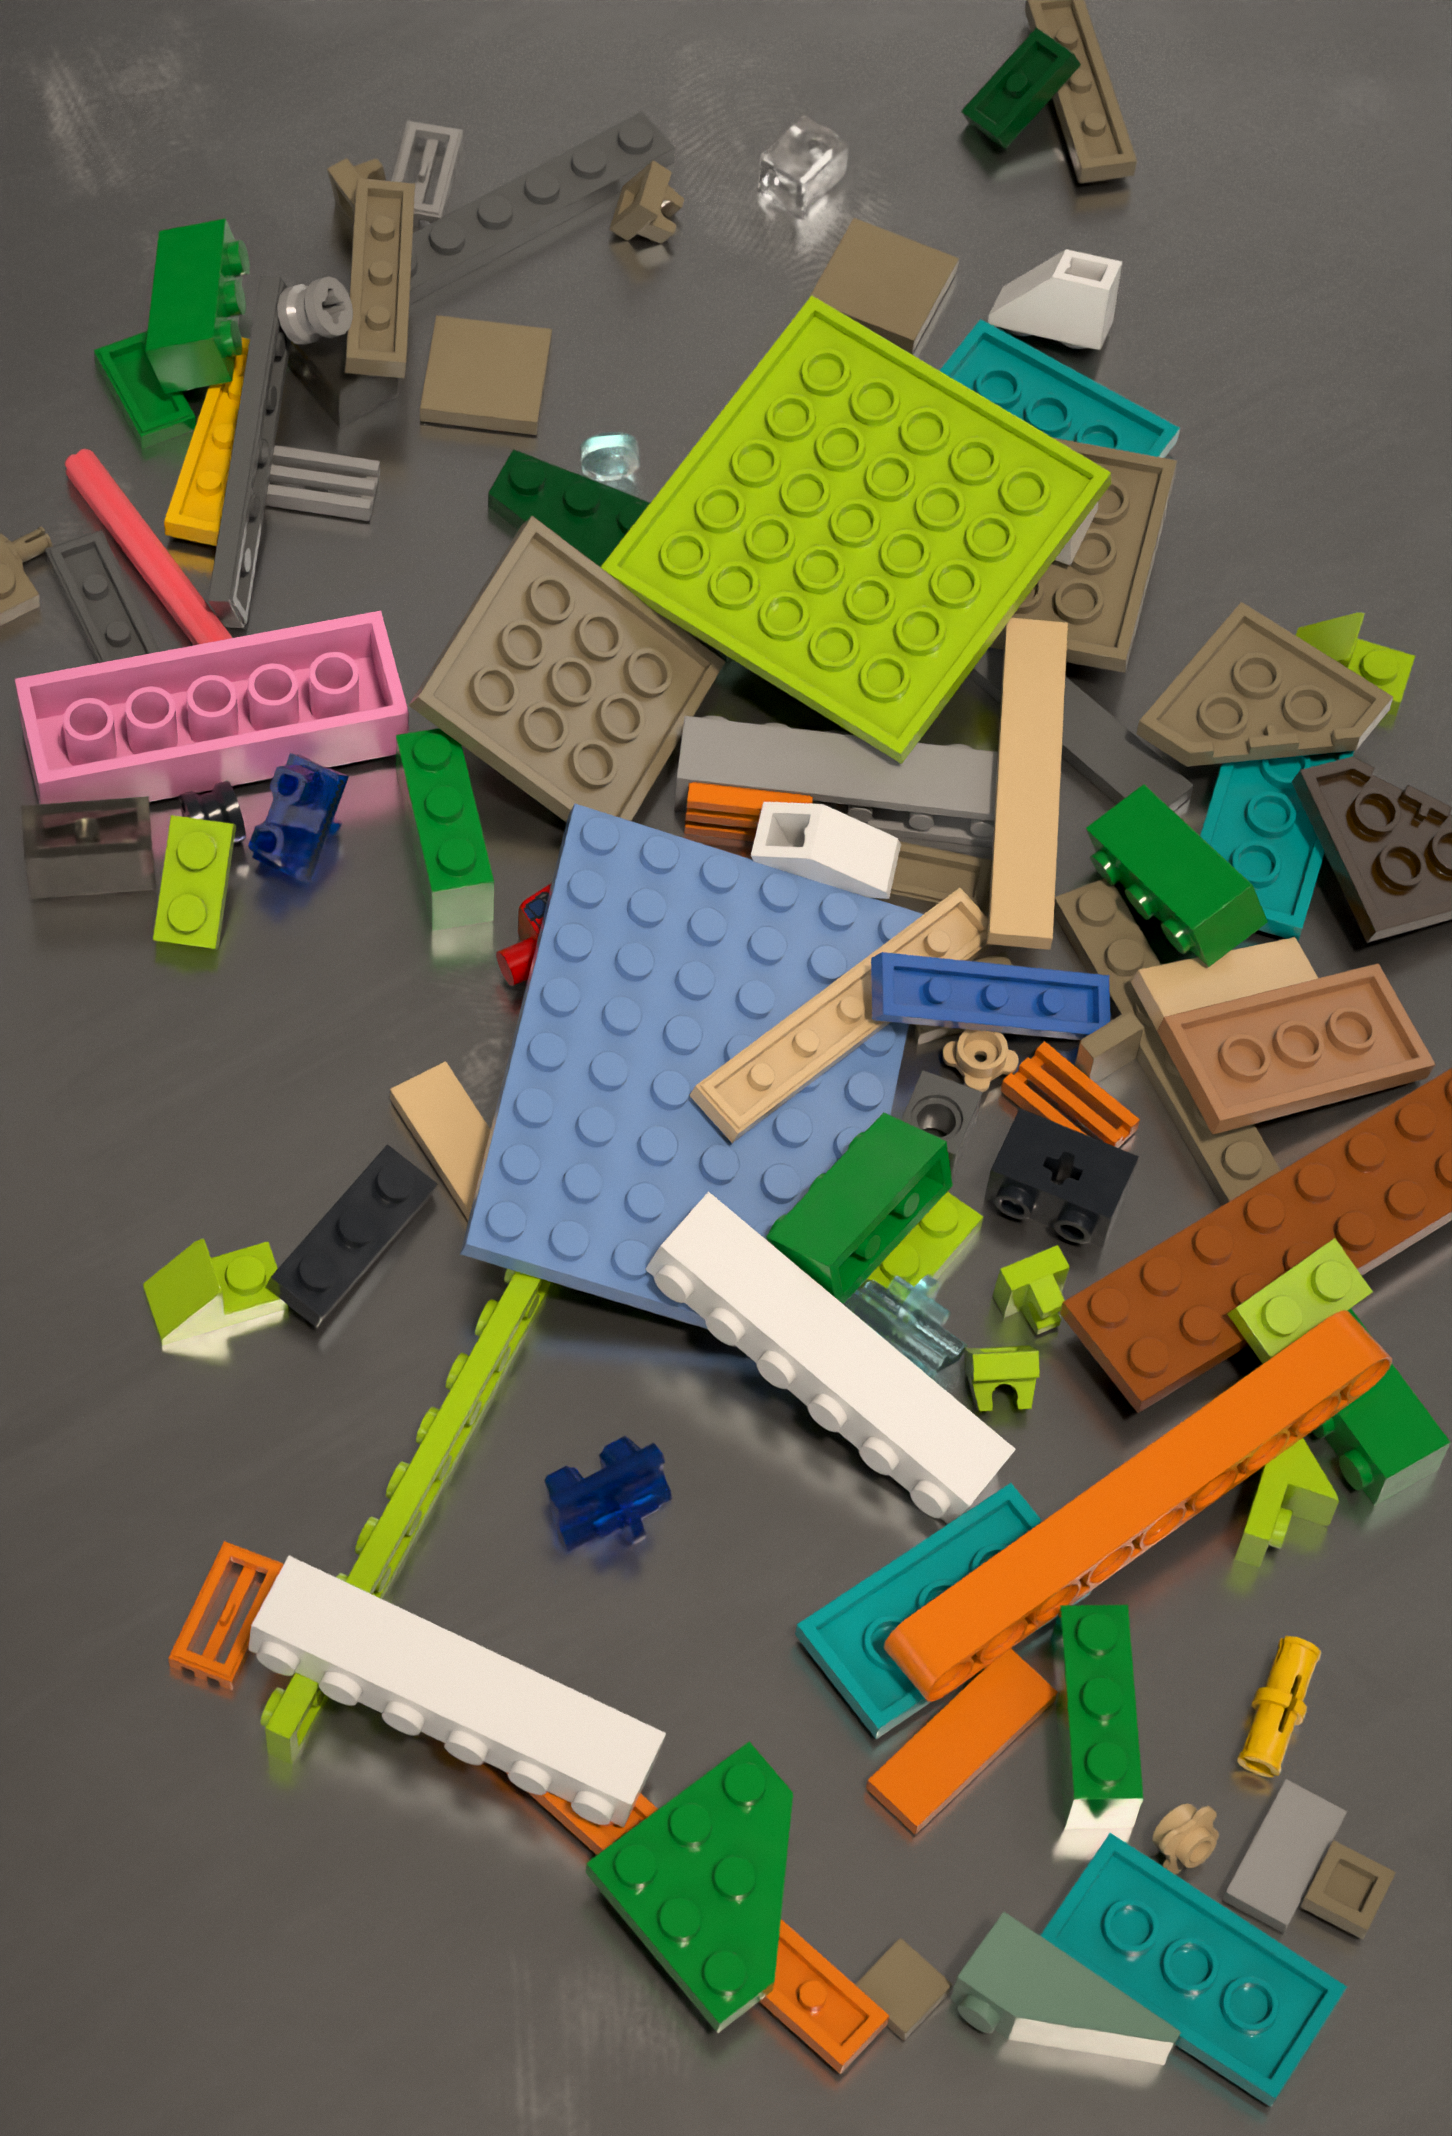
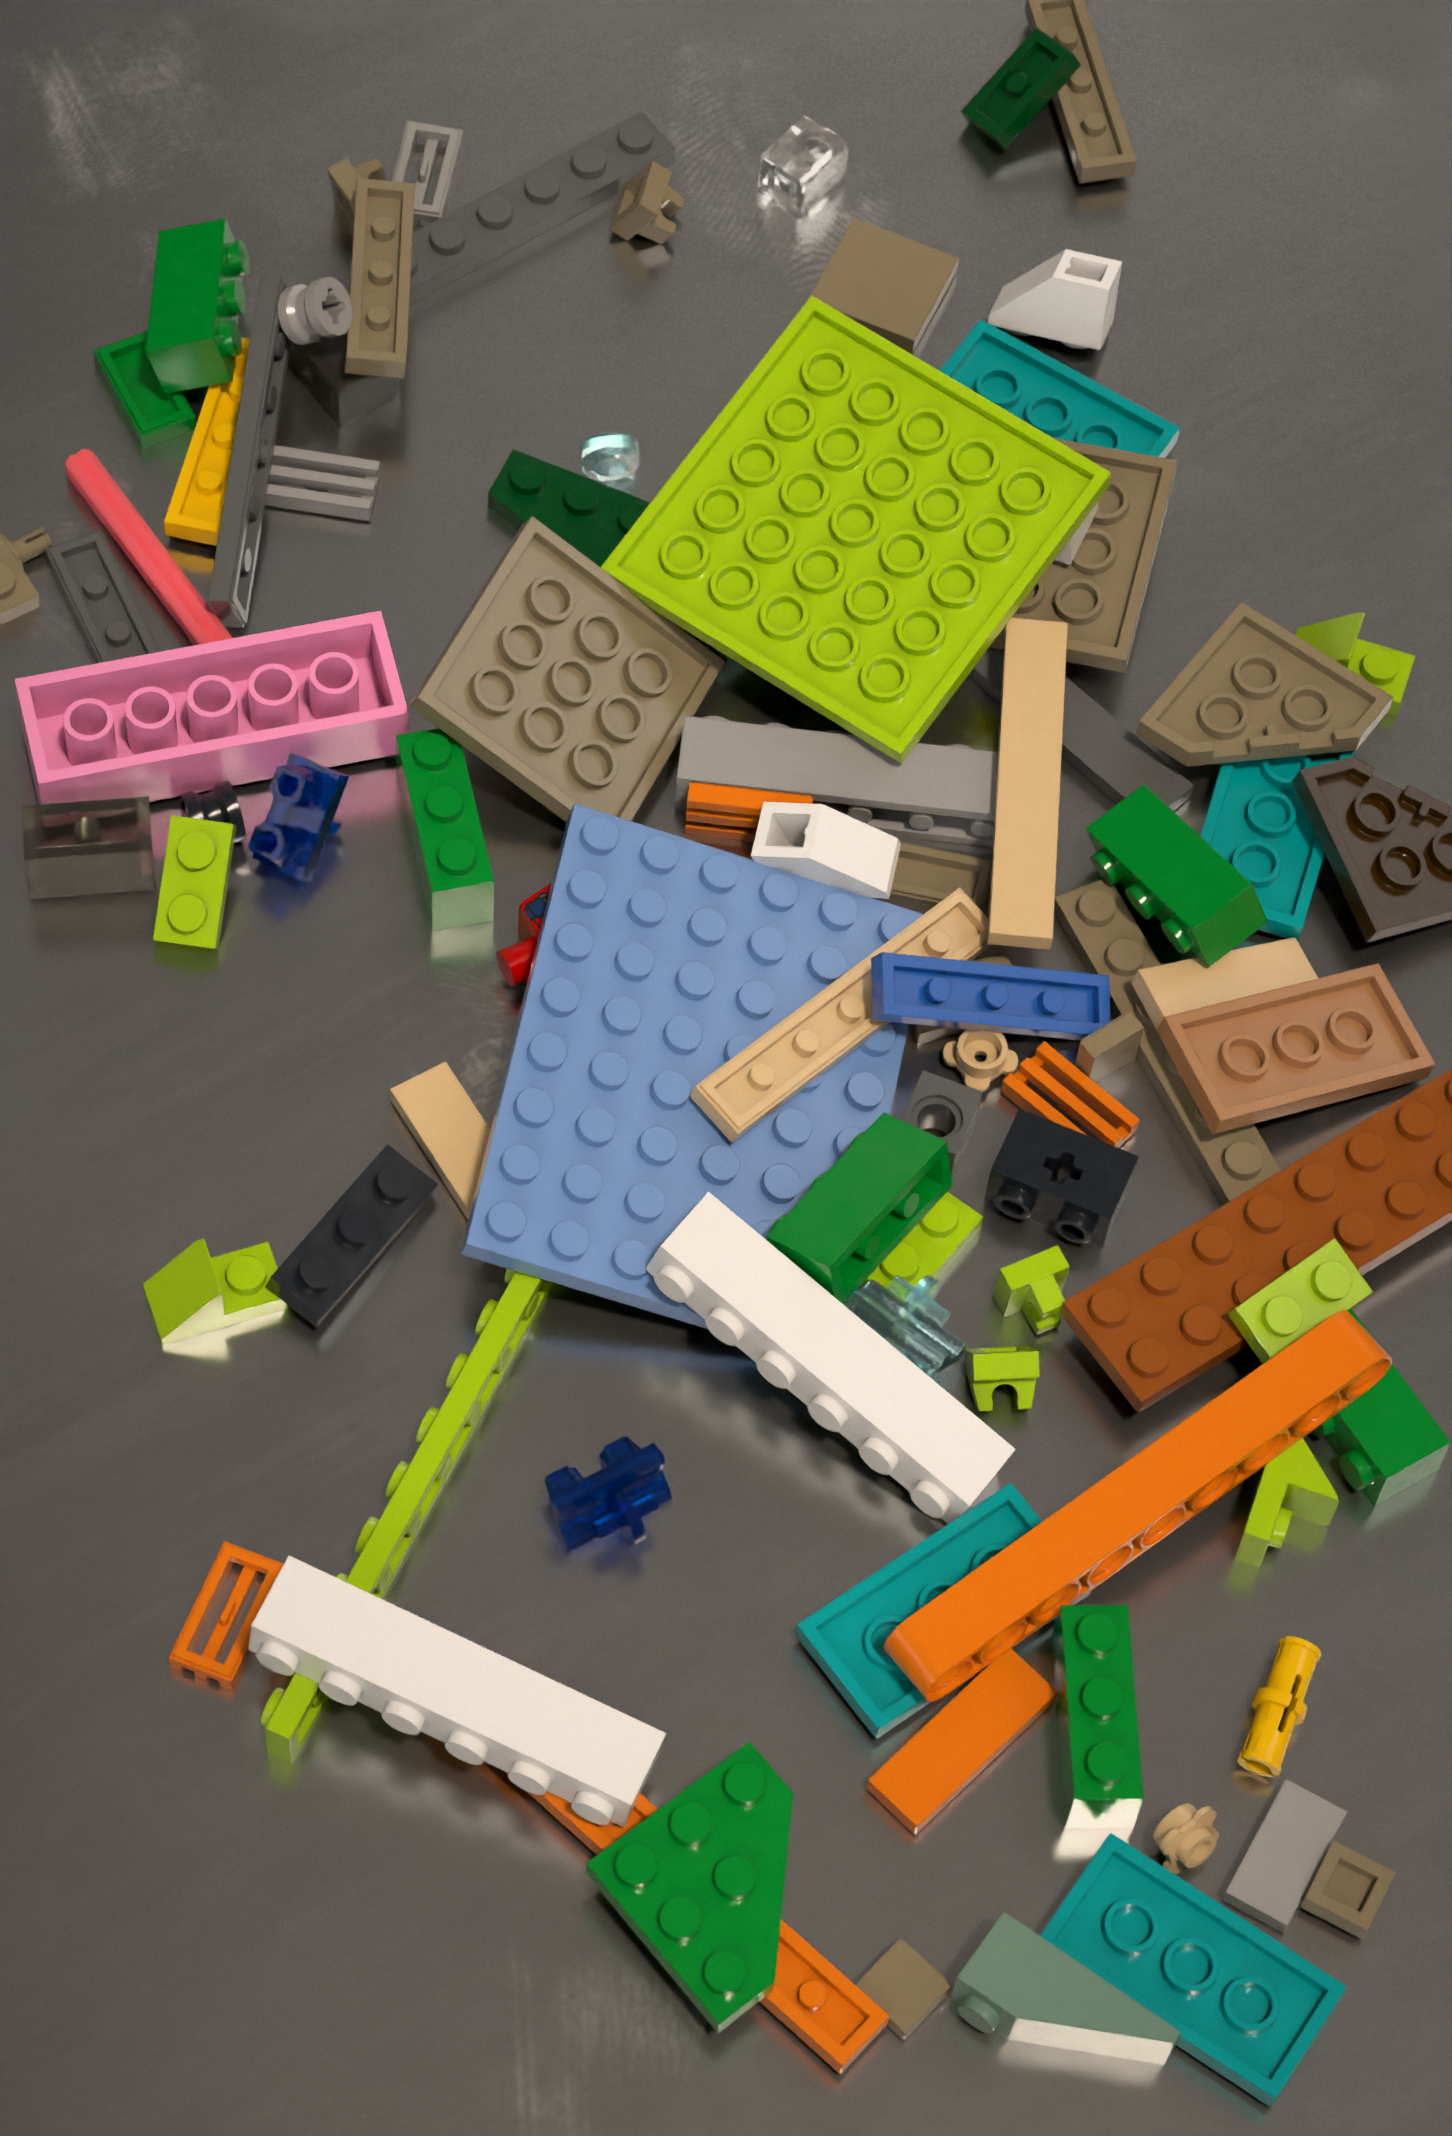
(486, 375): dark tan tile -> none

